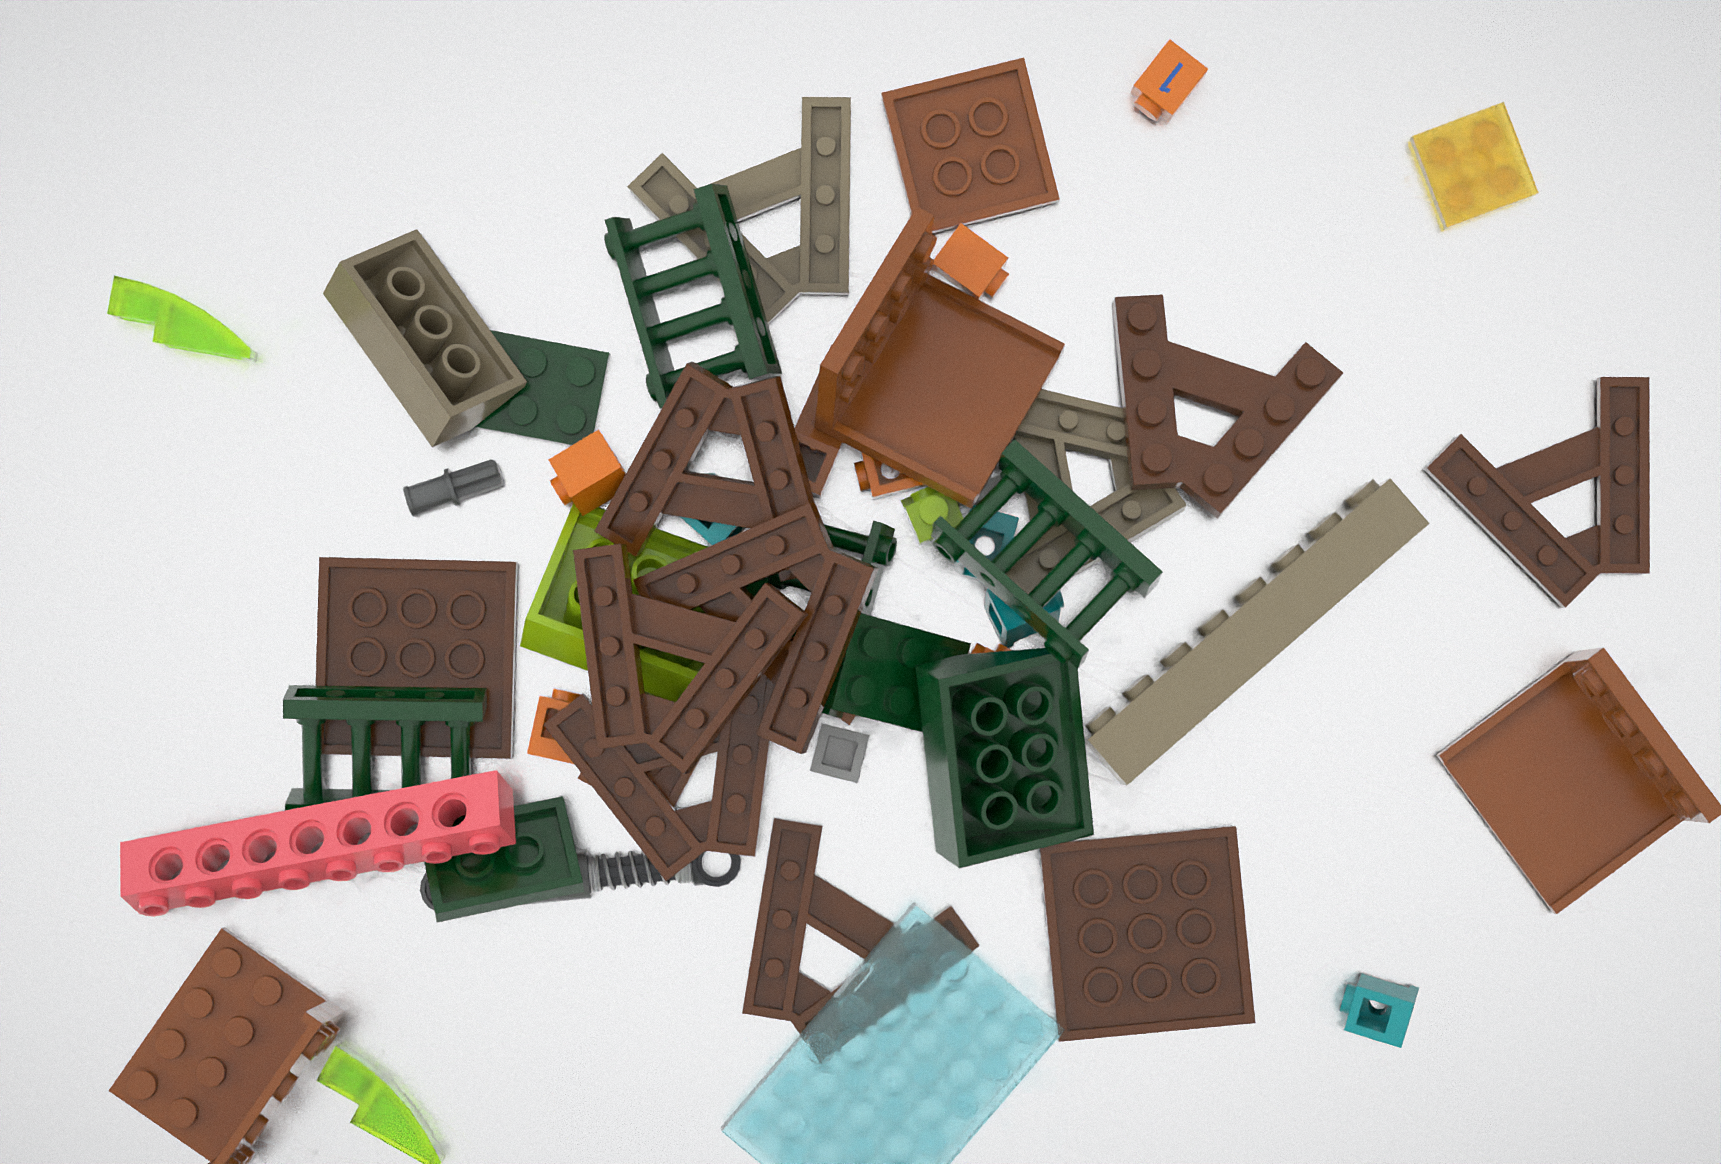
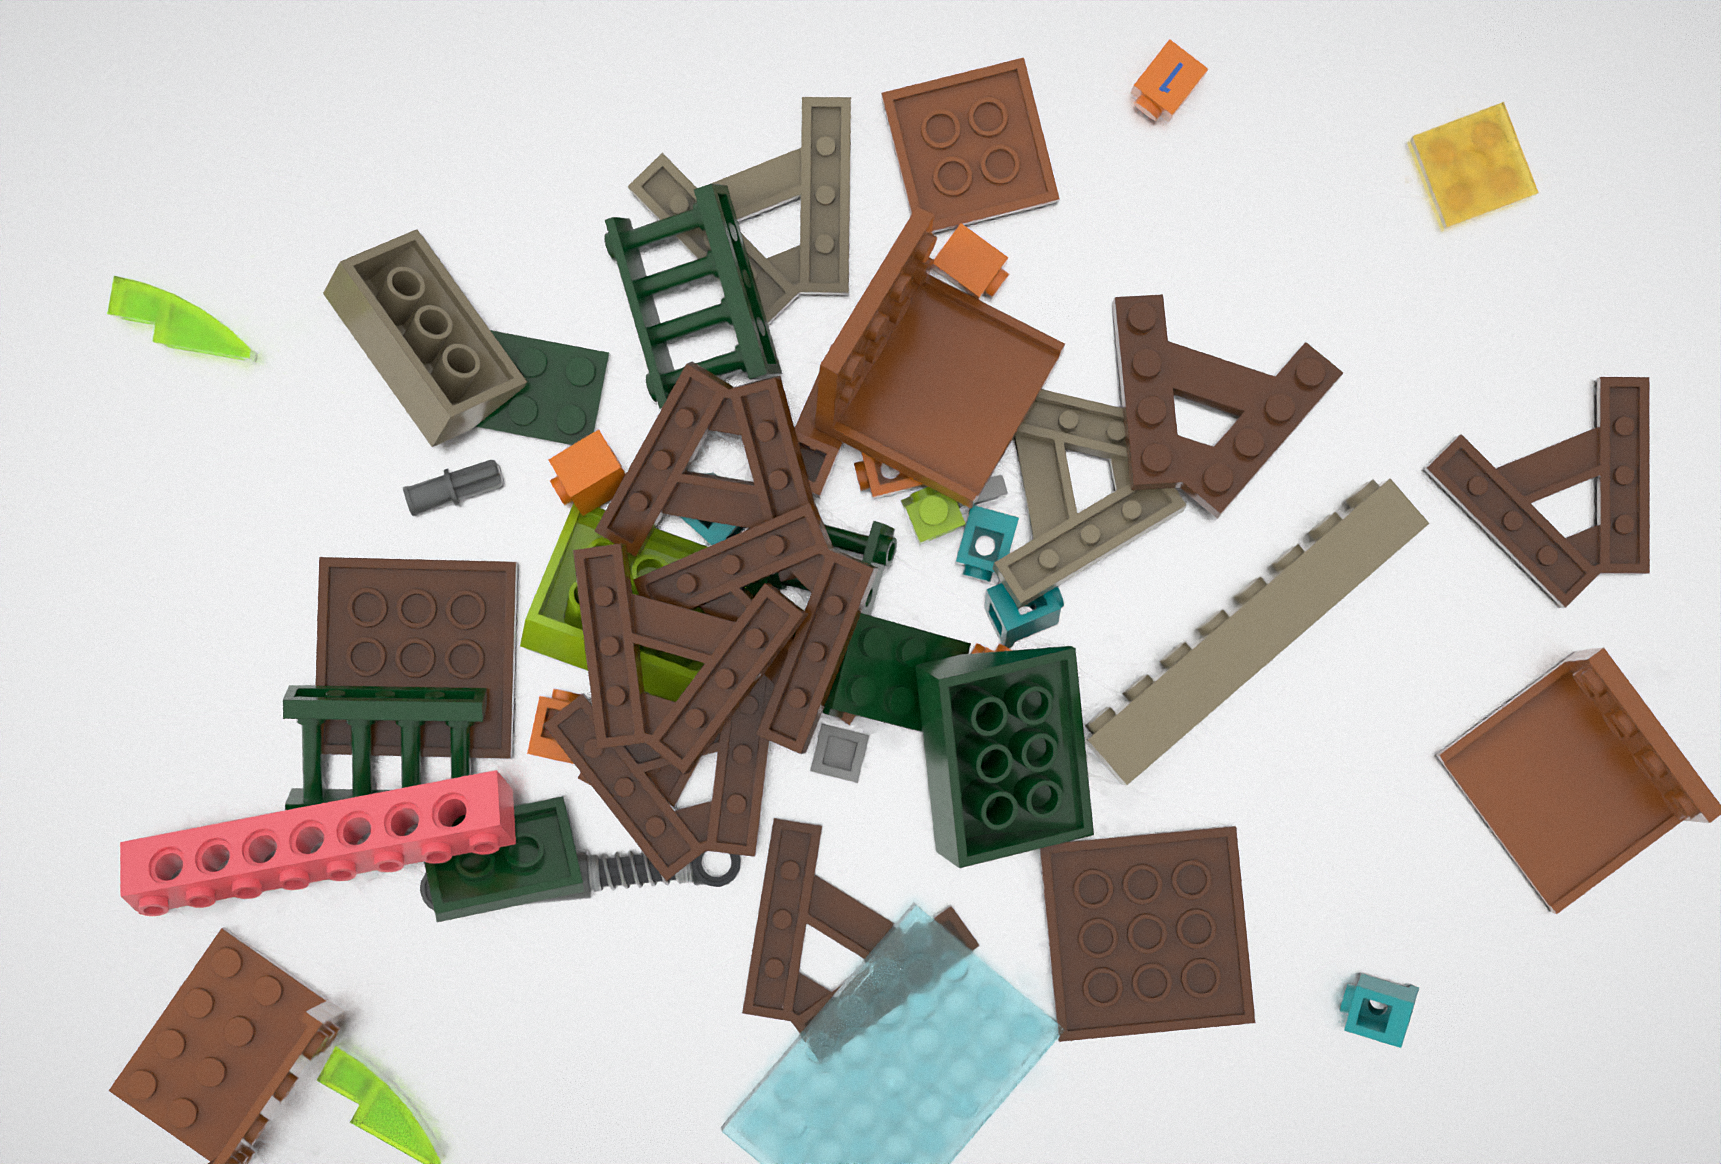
(1056, 506): dark green fence -> none

